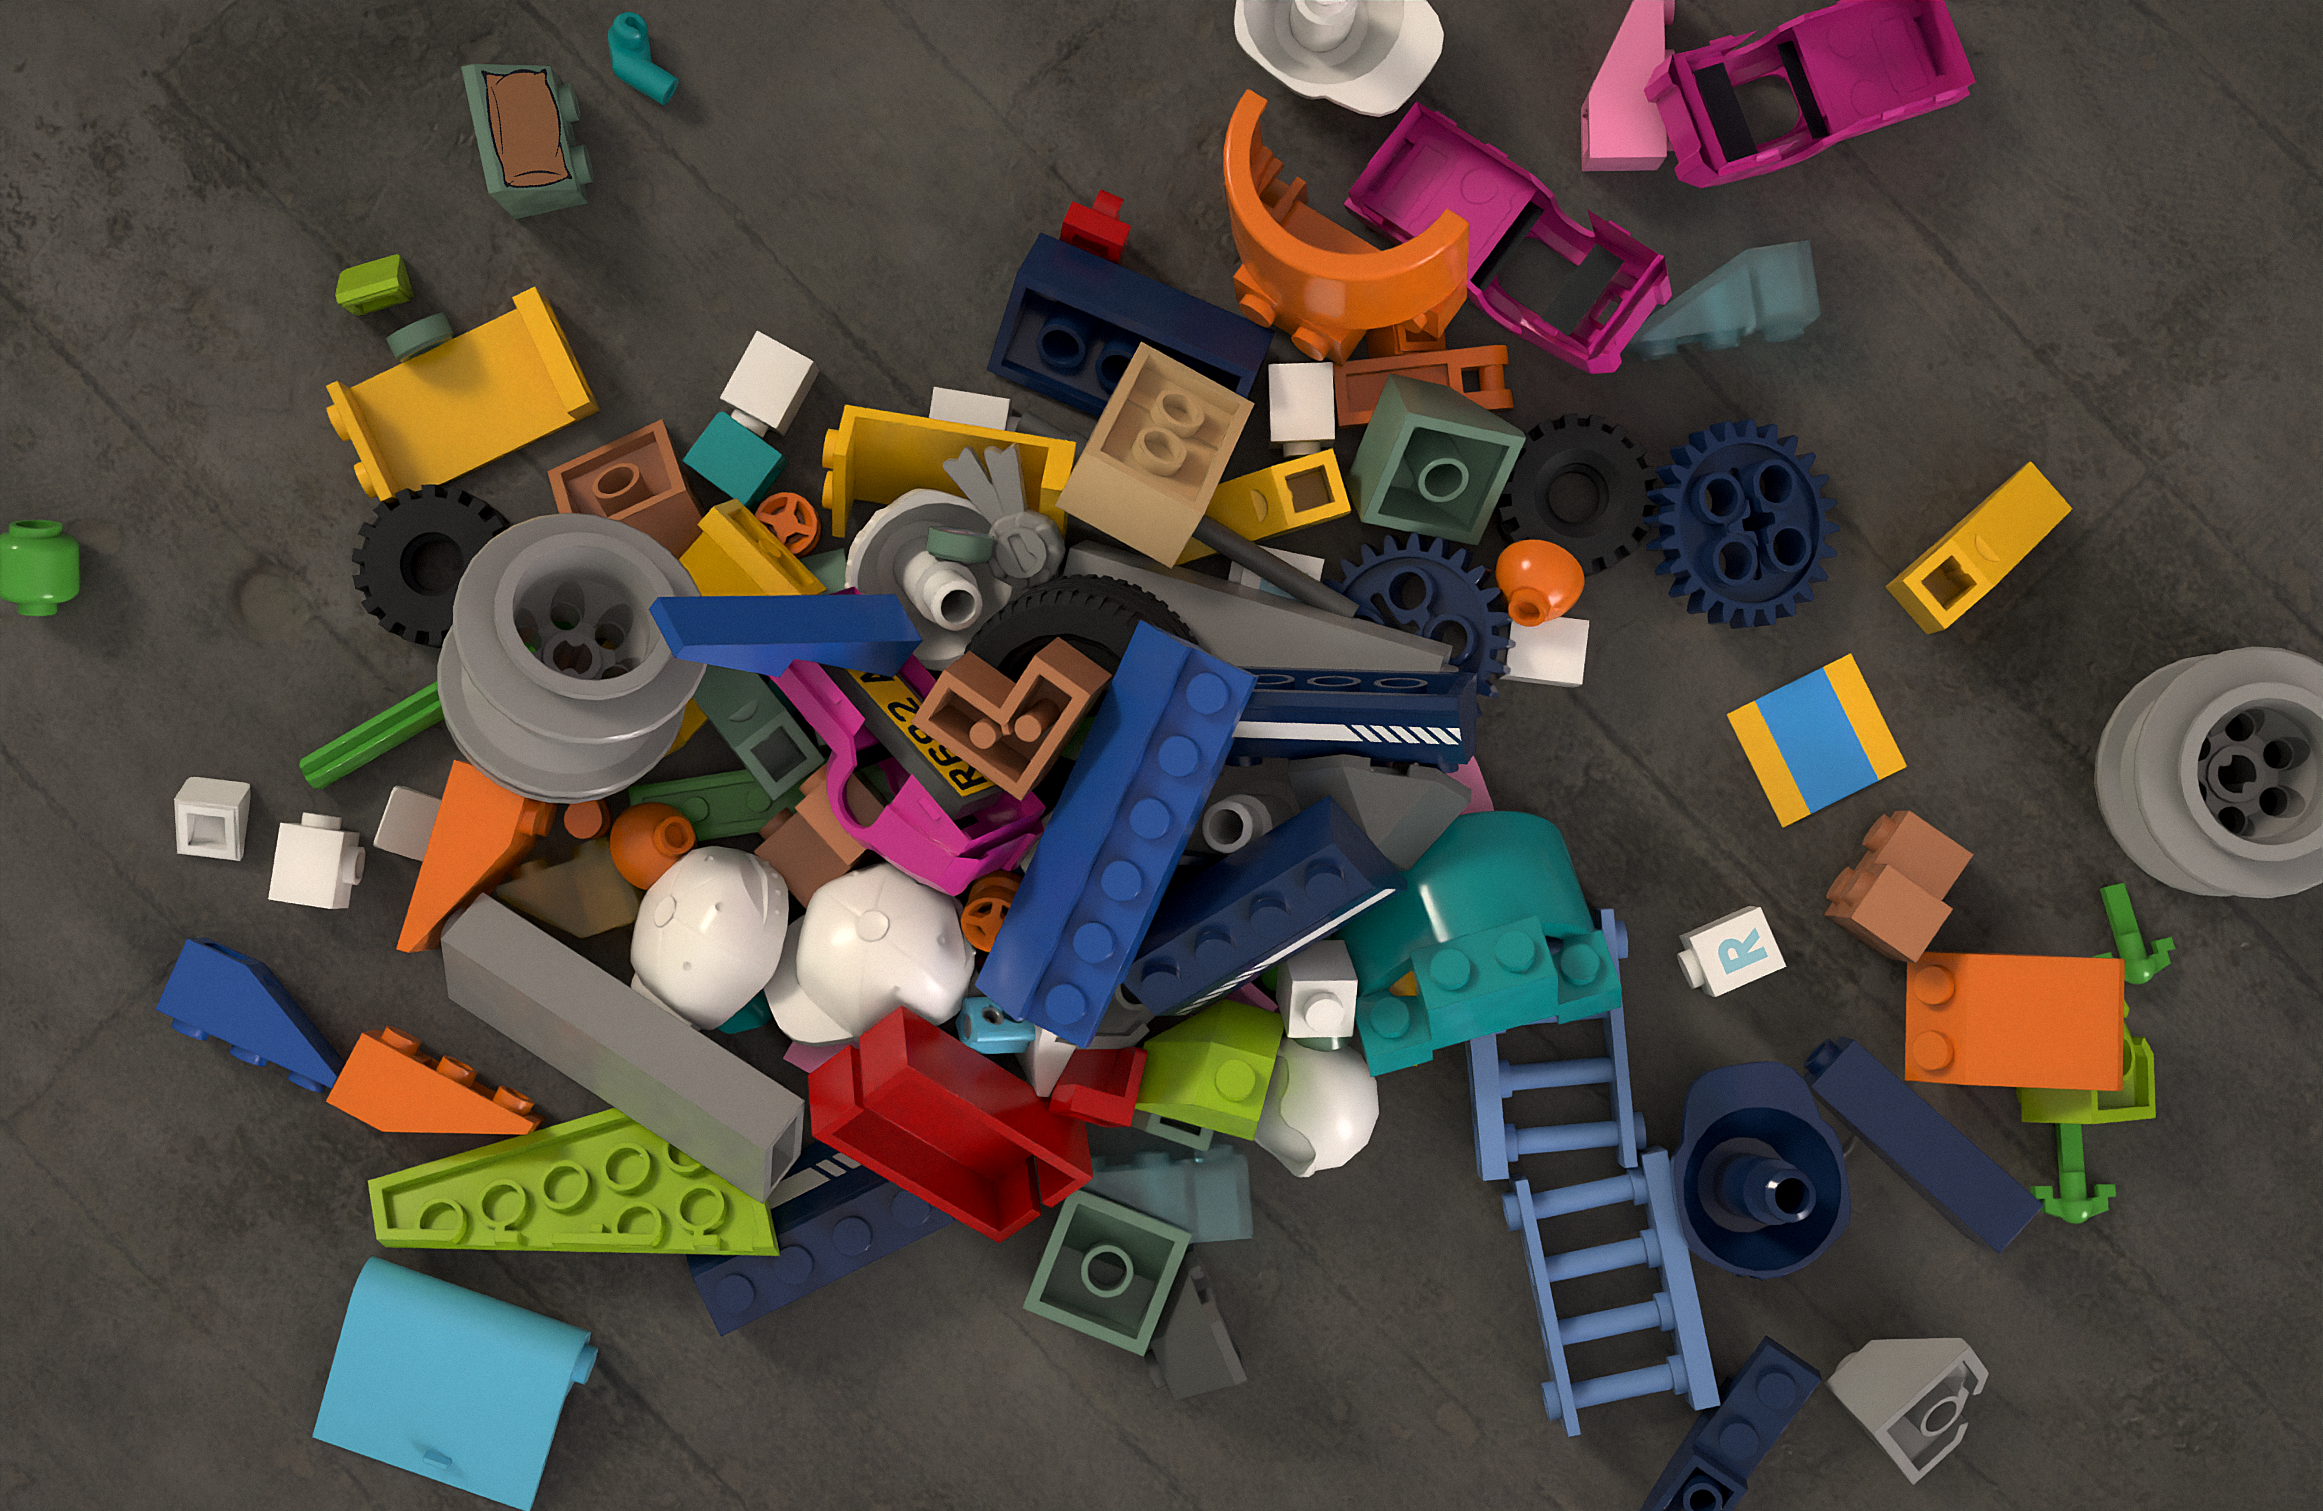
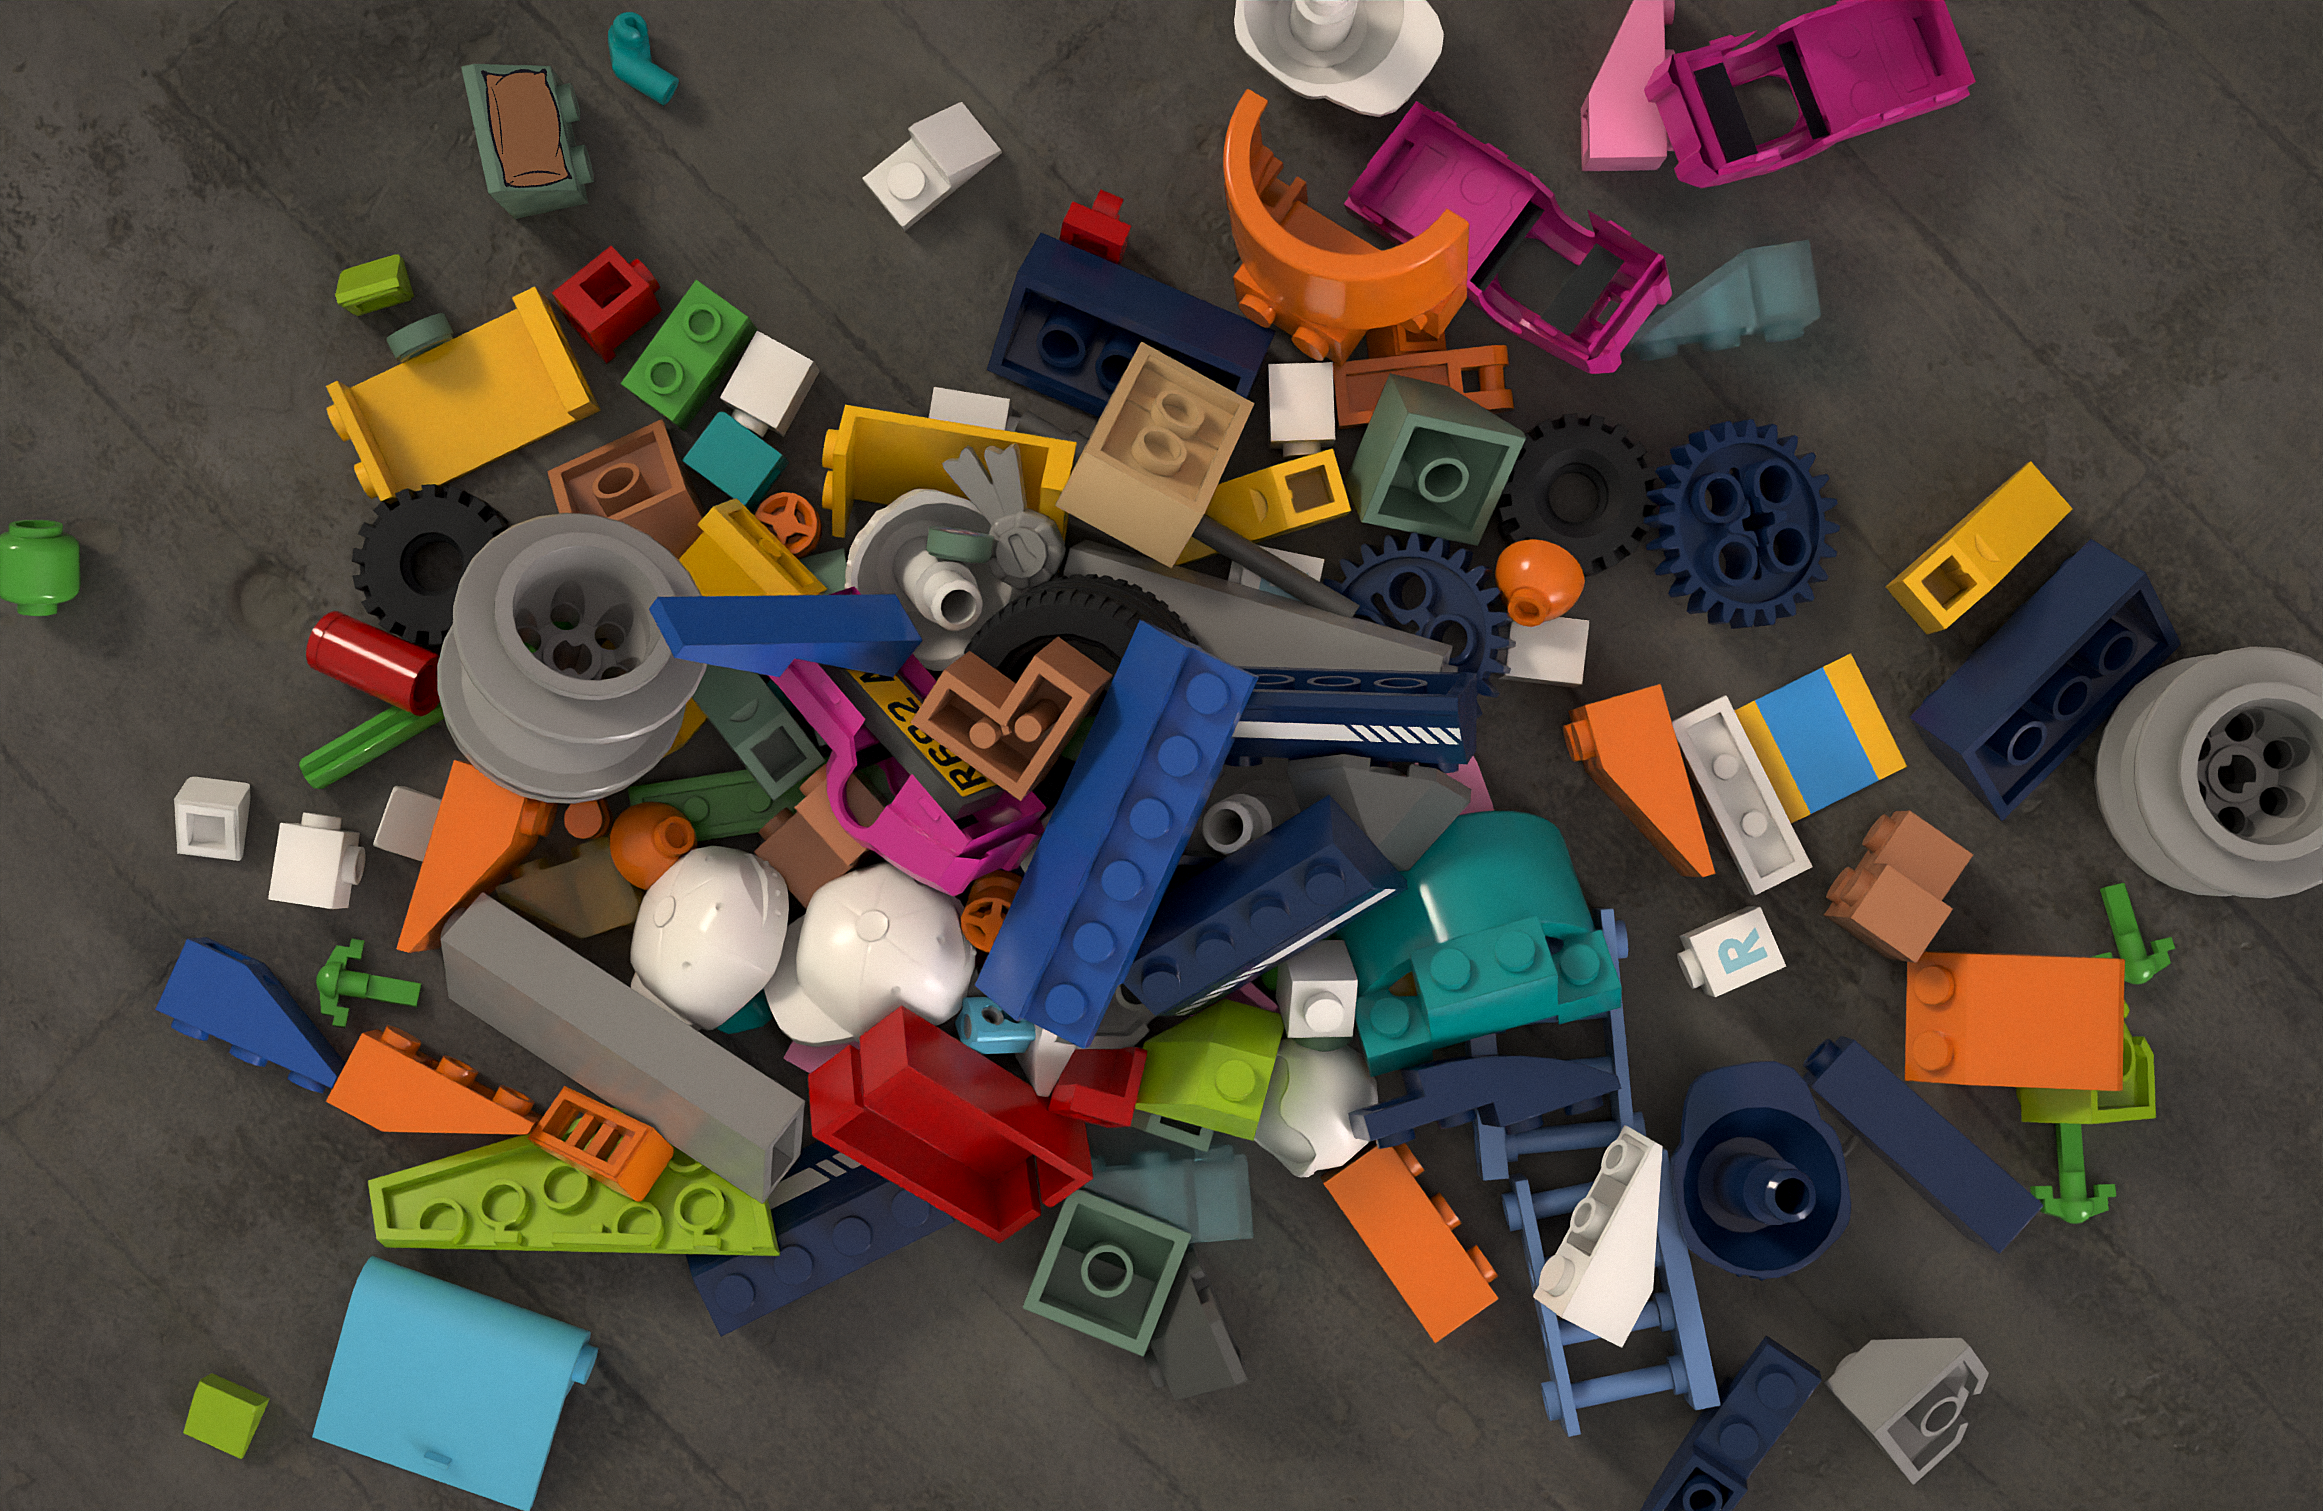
(224, 1414): none -> lime slope
(336, 981): none -> bright green piece
(374, 662): none -> red pin
(608, 301): none -> red brick
(632, 1165): none -> orange slope
(689, 355): none -> bright green brick
(932, 165): none -> white slope
(1412, 1237): none -> orange brick
(1502, 1087): none -> dark blue slope
(1609, 1251): none -> white slope
(1638, 764): none -> orange slope
(1739, 796): none -> white plate
(2047, 677): none -> dark blue slope

